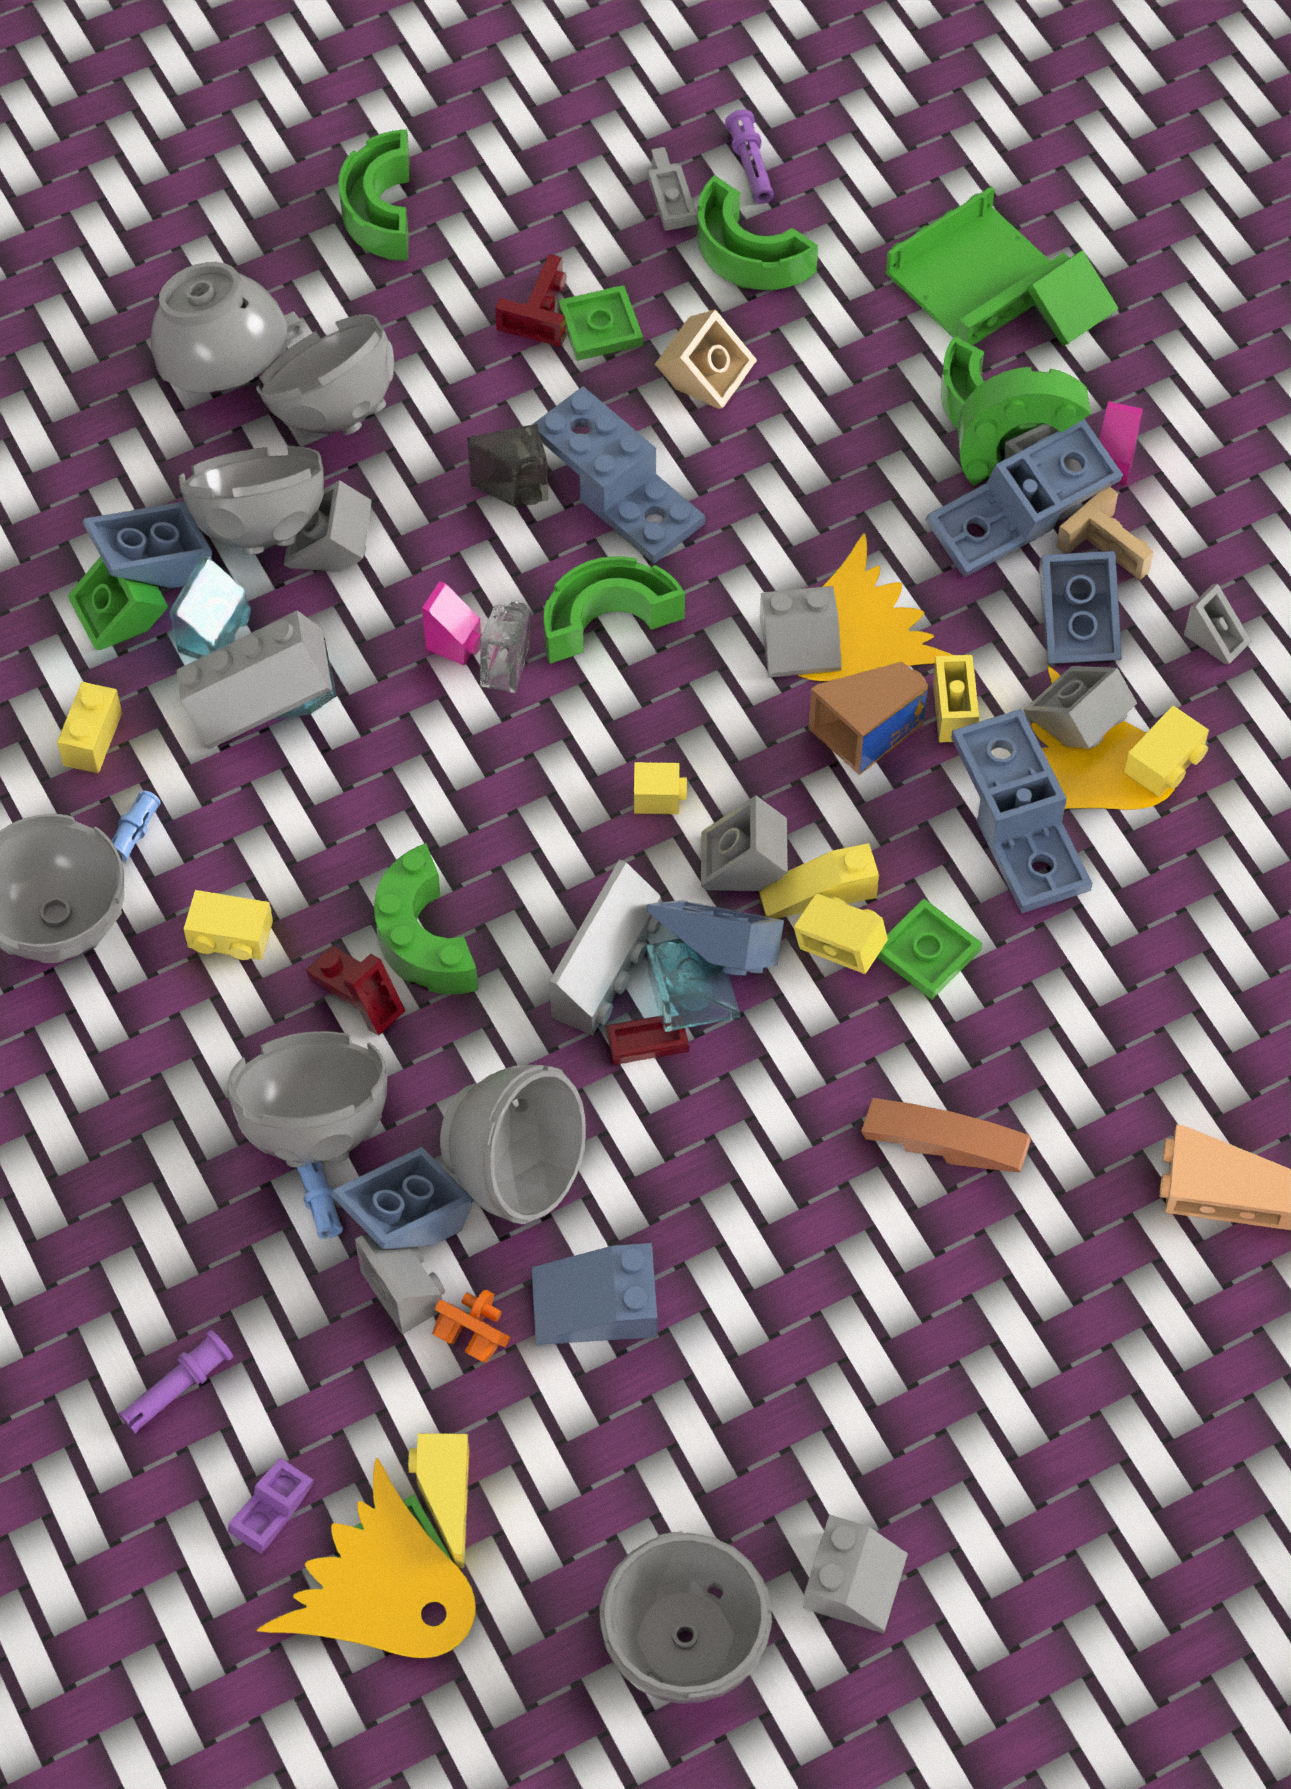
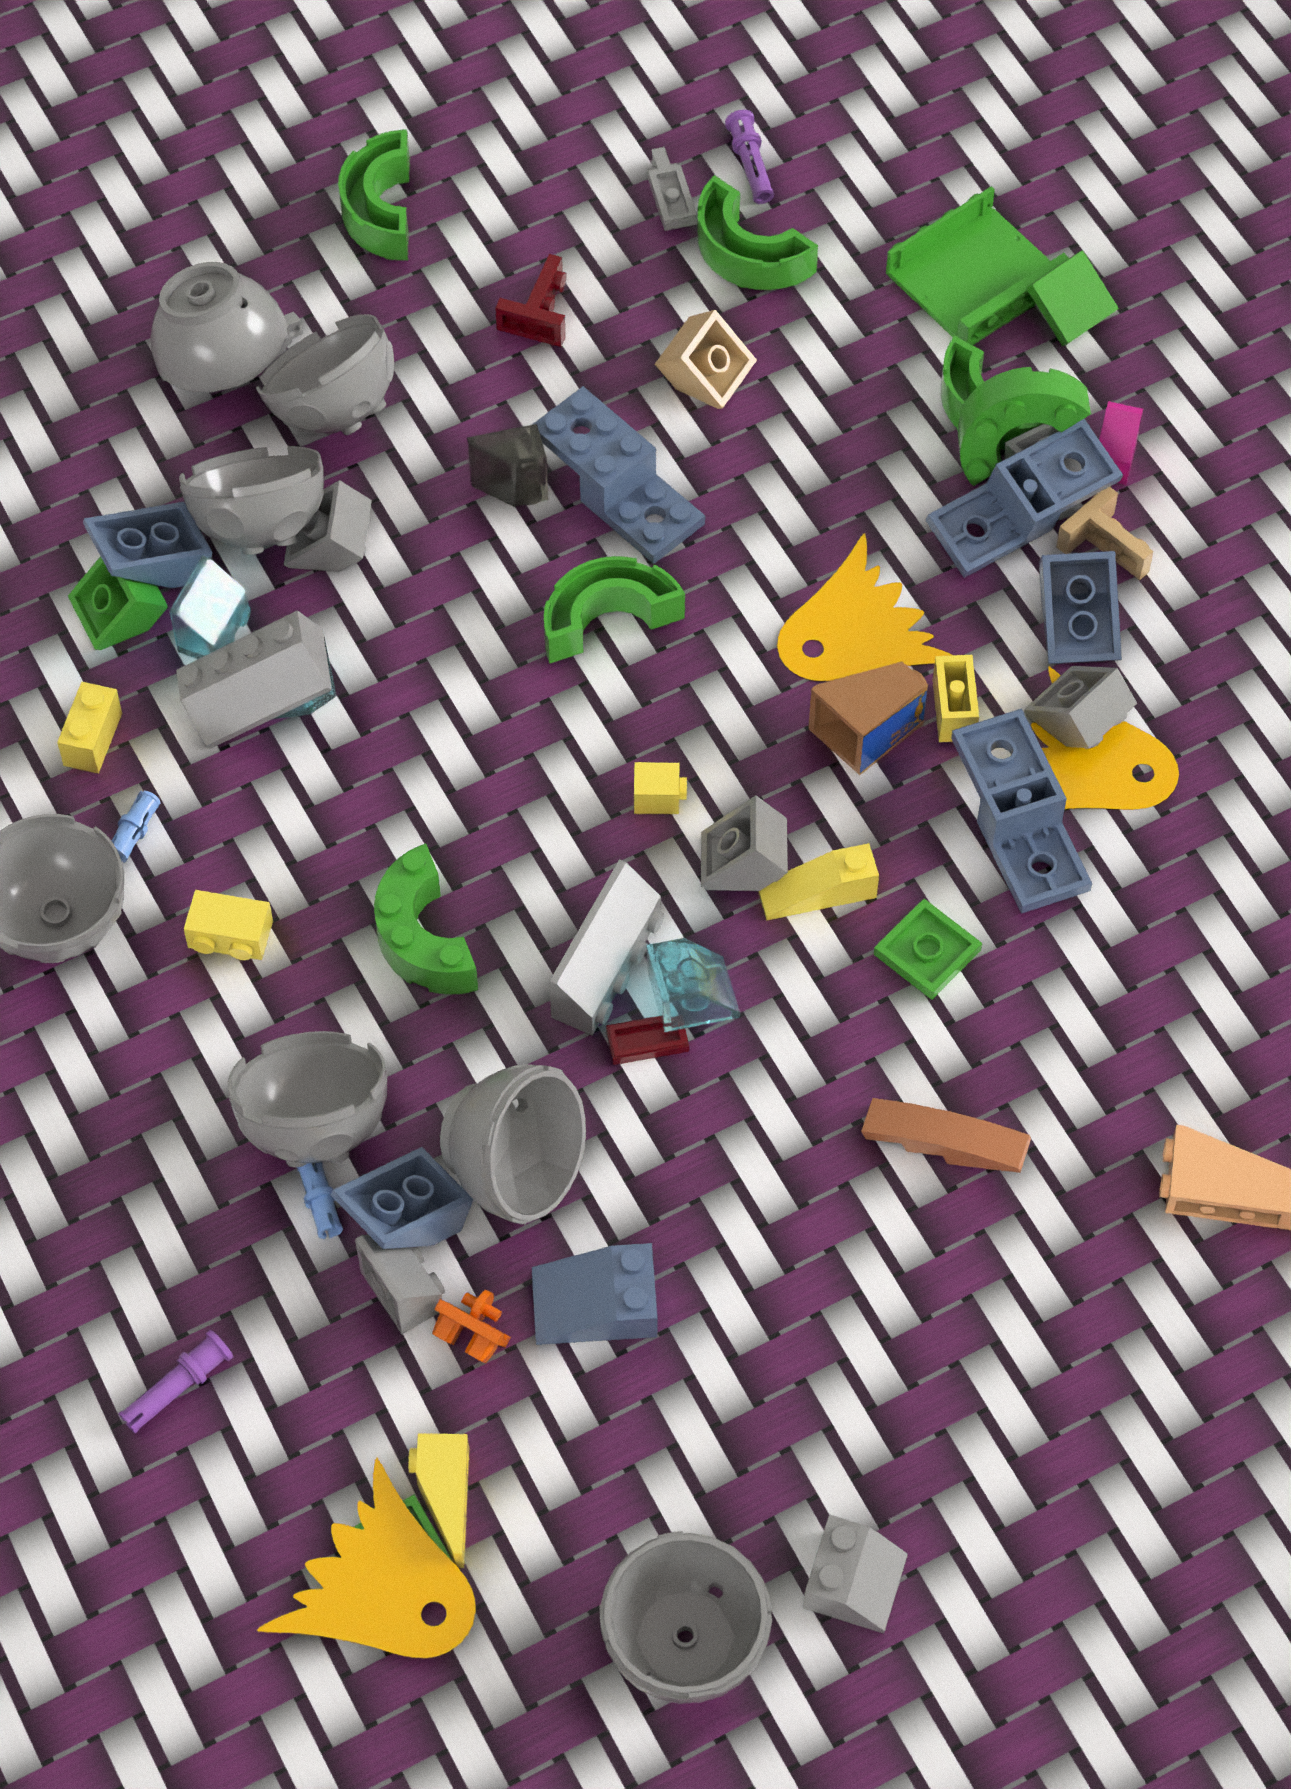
(271, 1506): medium lavender slope -> none
(359, 984): dark red bracket -> none
(450, 625): dark pink slope -> none
(510, 629): clear torso -> none
(600, 323): bright green tile -> none
(722, 935): sand blue slope -> none
(800, 631): light grey slope -> none
(841, 932): light yellow brick -> none
(1167, 751): light yellow brick -> none
(1216, 626): light grey slope -> none

